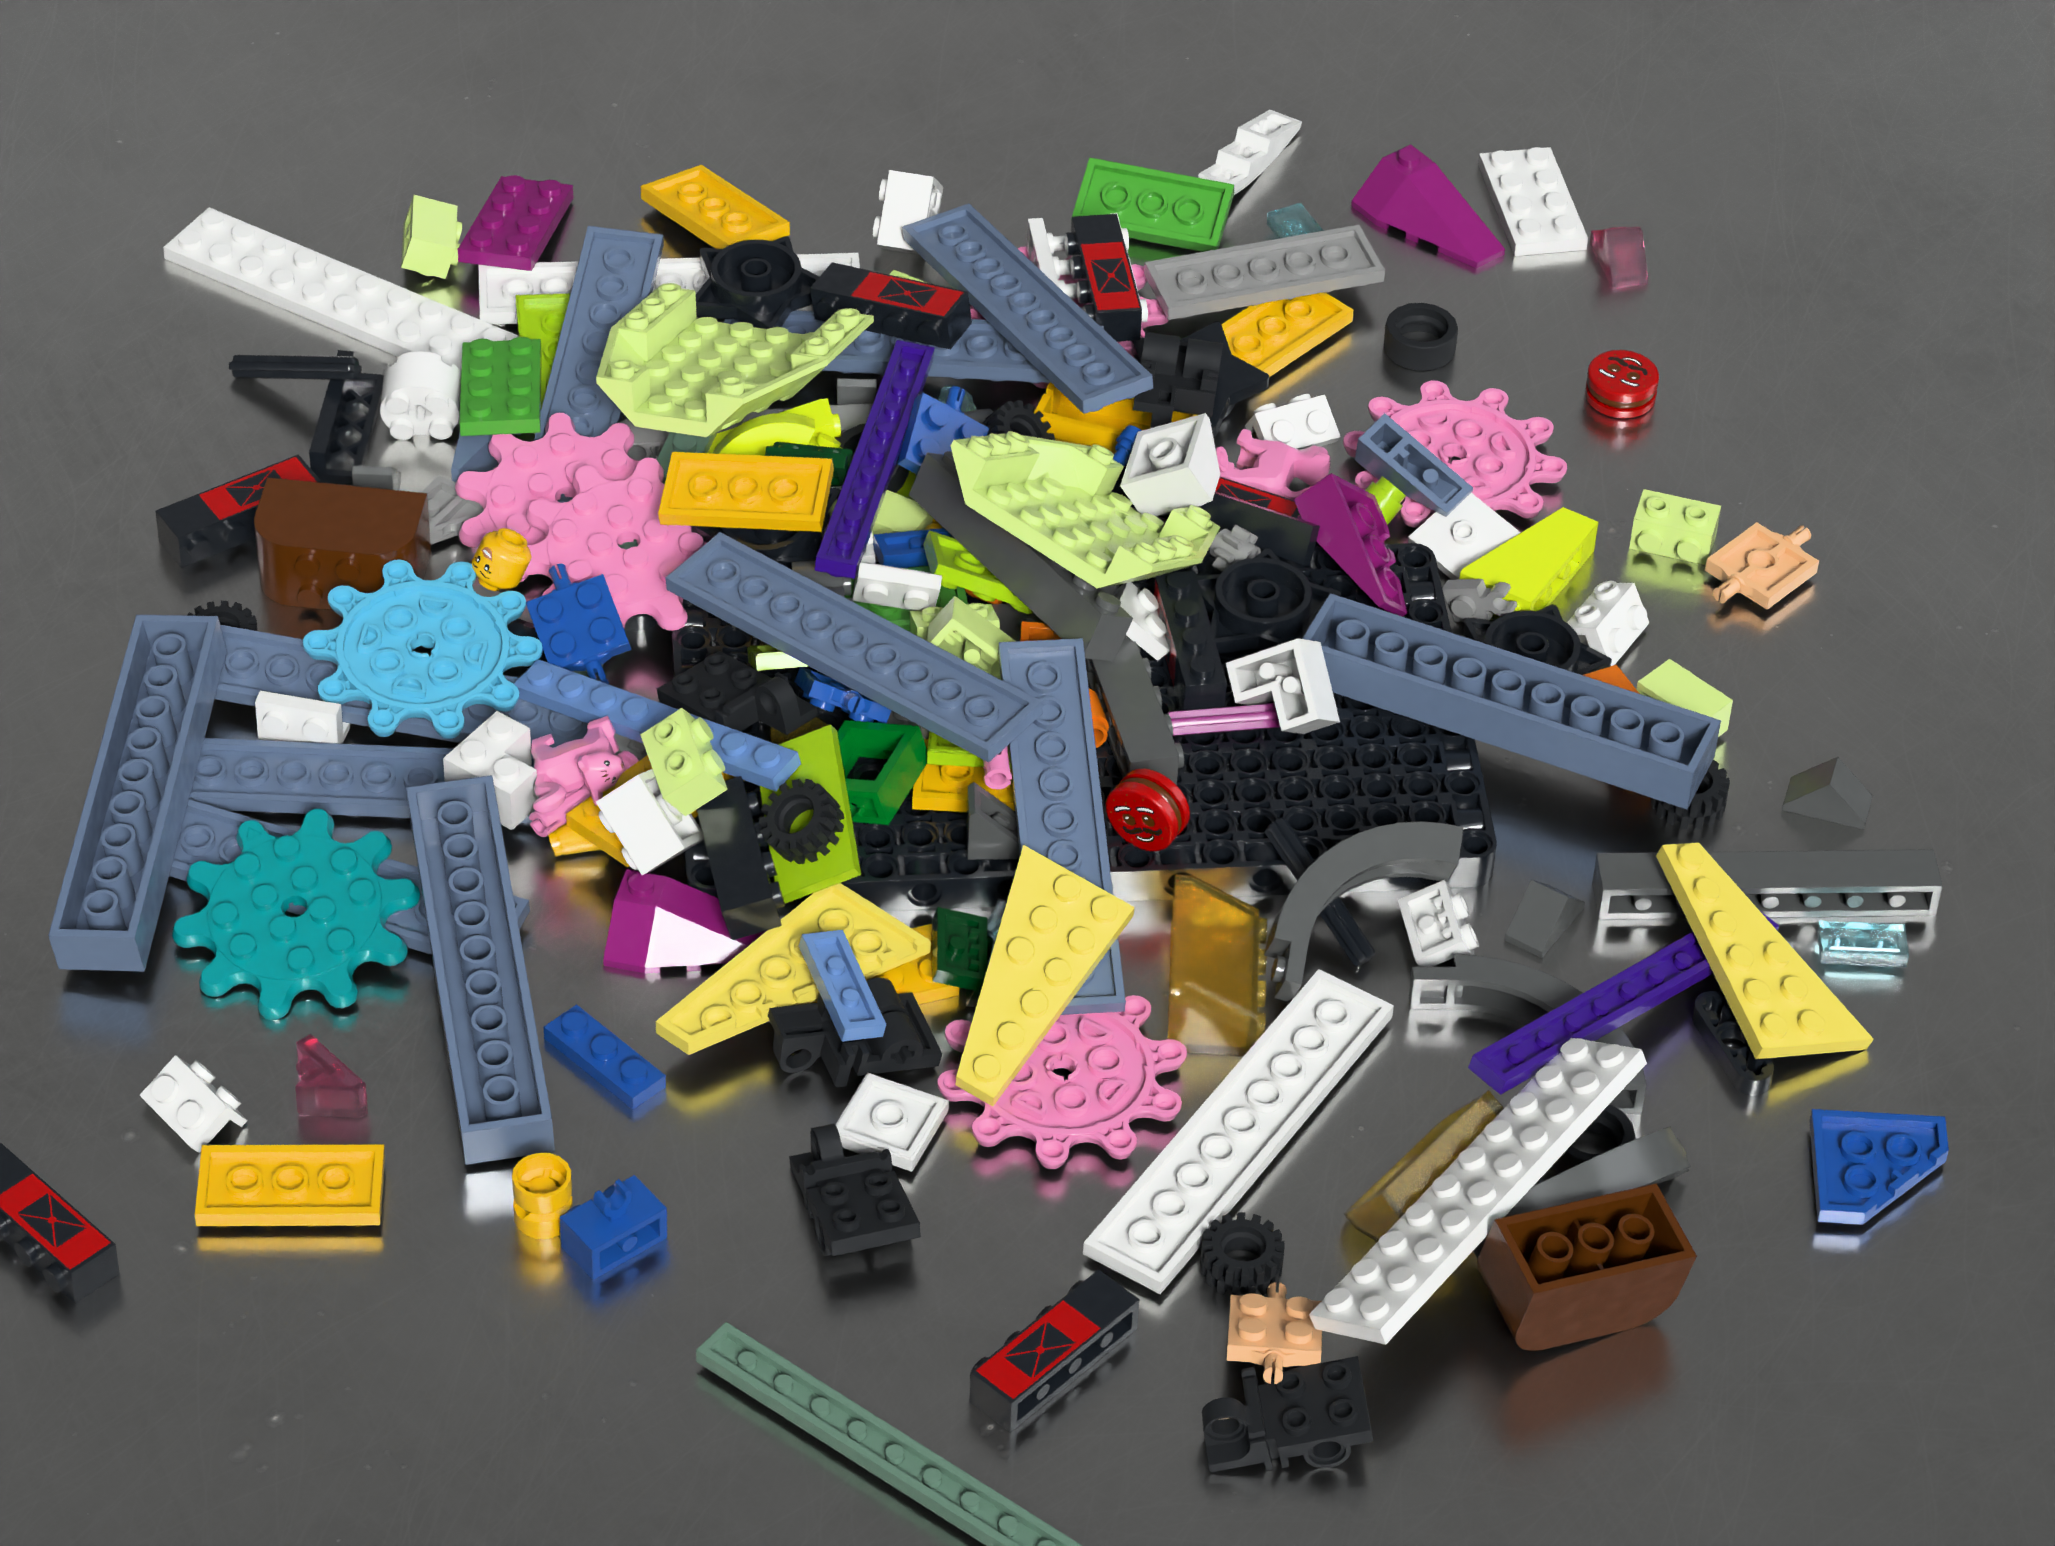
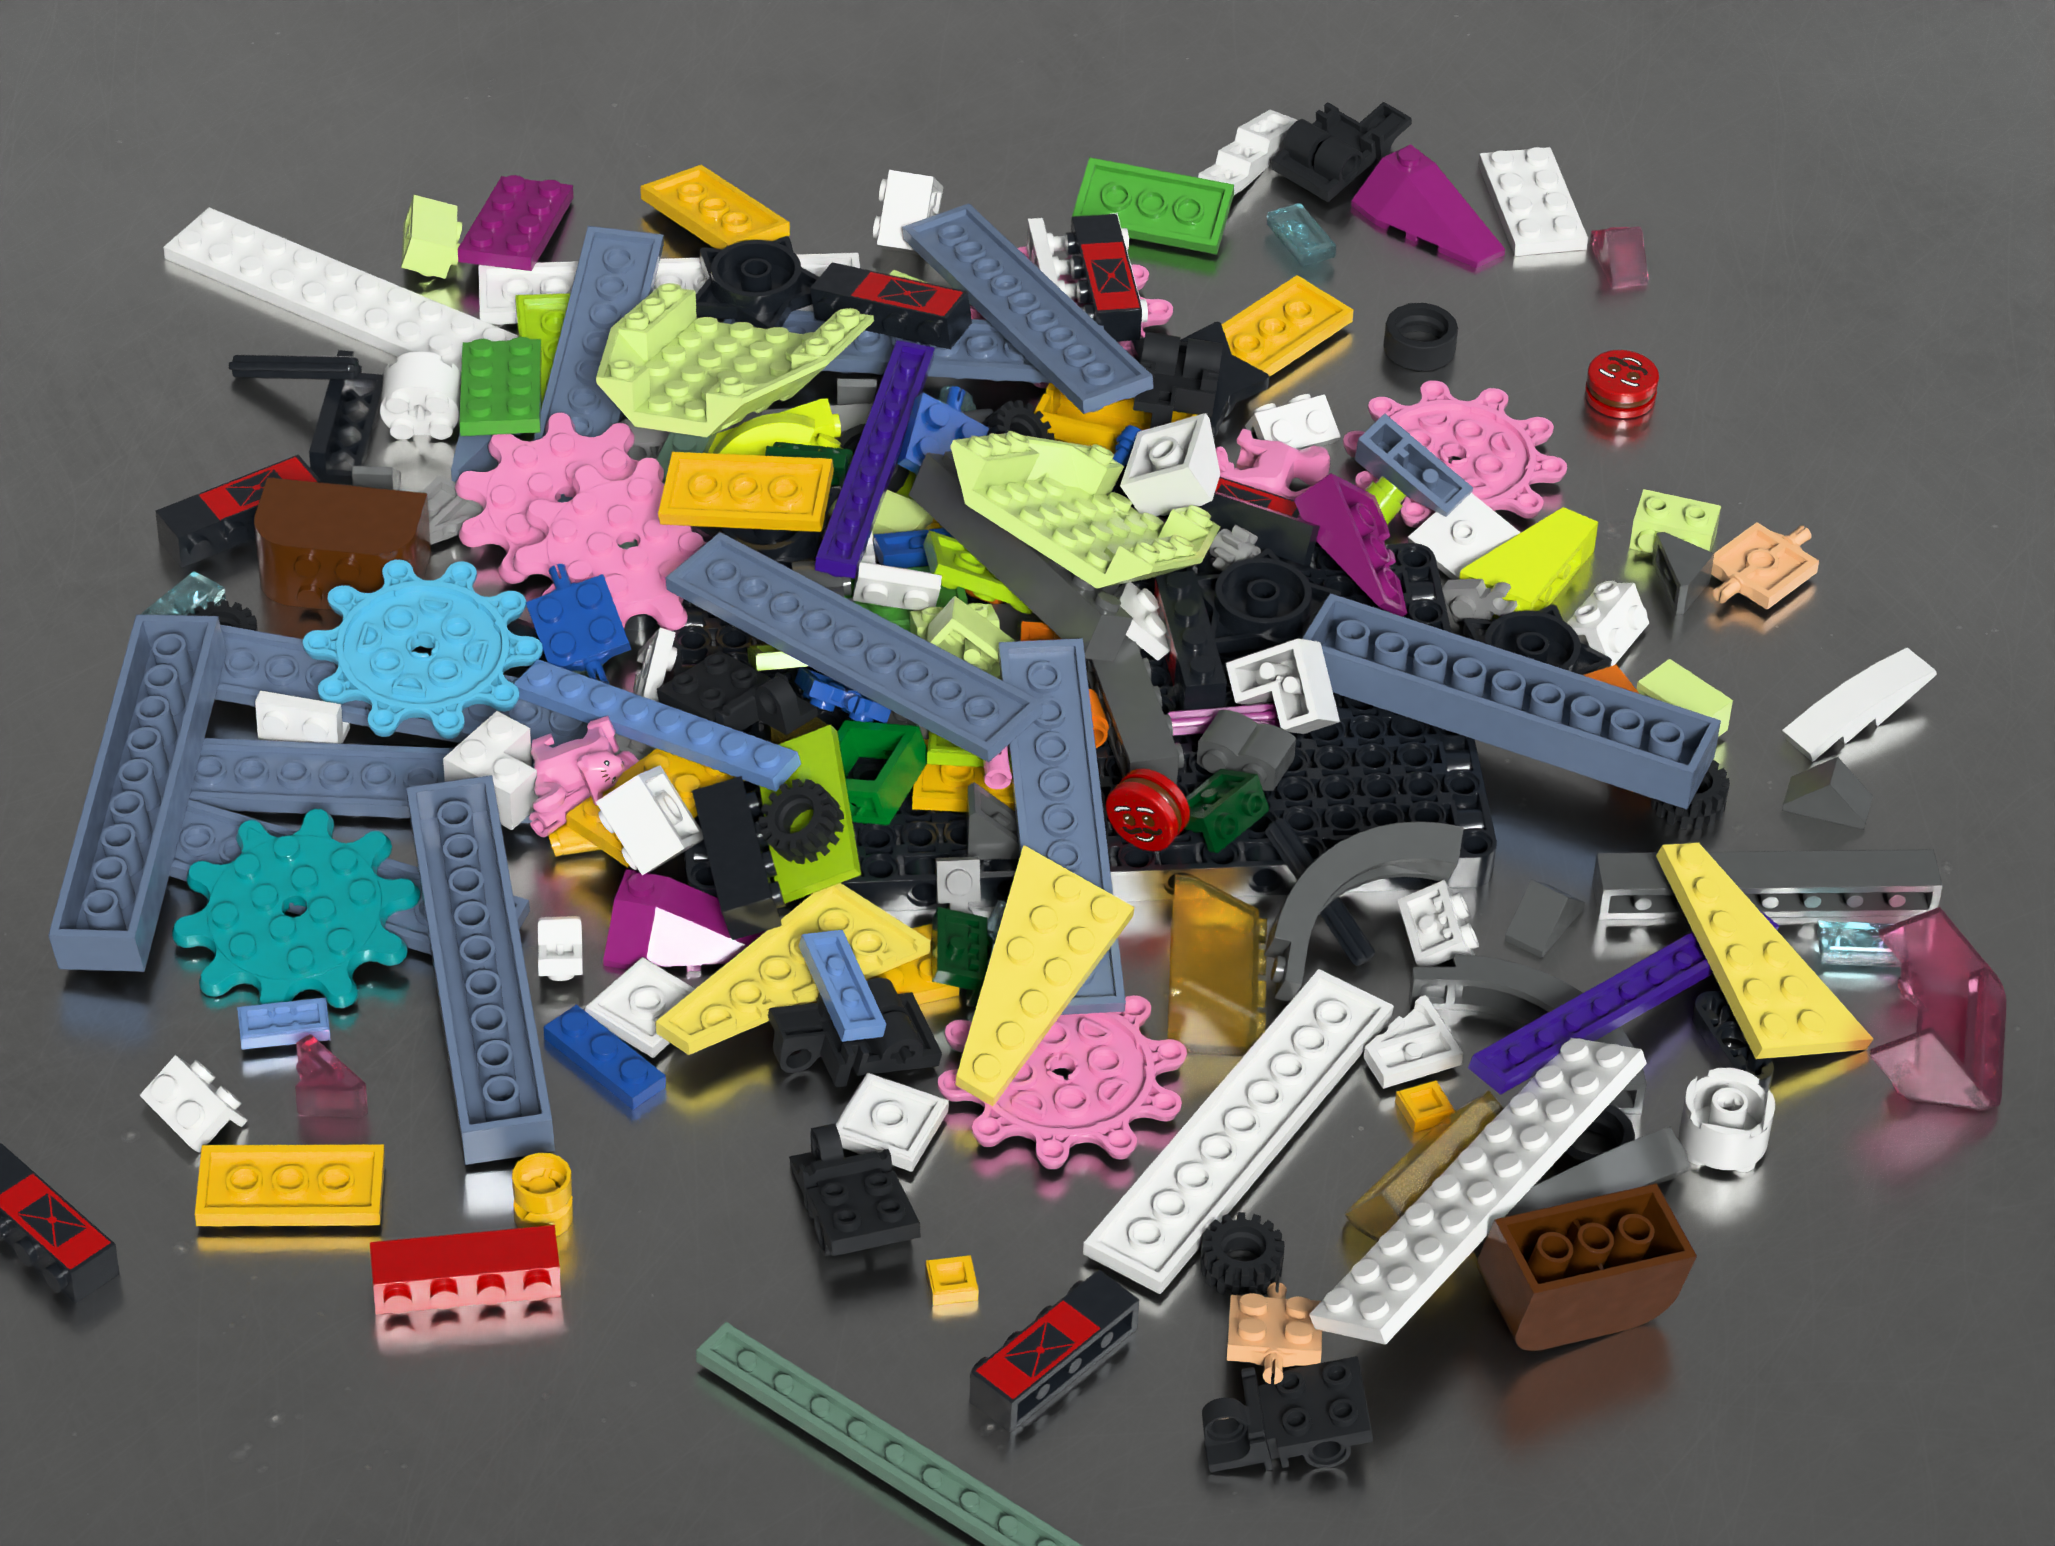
(187, 595): none -> clear light blue plate
(283, 1023): none -> medium blue plate
(465, 1269): none -> red brick
(501, 559): yellow head -> none
(560, 947): none -> white bracket
(613, 1226): blue brick -> none
(636, 1003): none -> white plate
(657, 658): none -> white wing
(684, 761): yellowish green brick -> none
(951, 1280): none -> yellow tile
(958, 882): none -> light grey plate
(1226, 807): none -> dark green bracket
(1248, 747): none -> dark grey brick
(1263, 272): light grey plate -> none
(1337, 148): none -> black plate
(1413, 1047): none -> white wing
(1423, 1105): none -> yellow tile
(1681, 569): none -> dark grey slope
(1726, 1120): none -> white brick
(1857, 702): none -> white slope
(1871, 1160): blue plate -> none
(1960, 1018): none -> clear pink windscreen

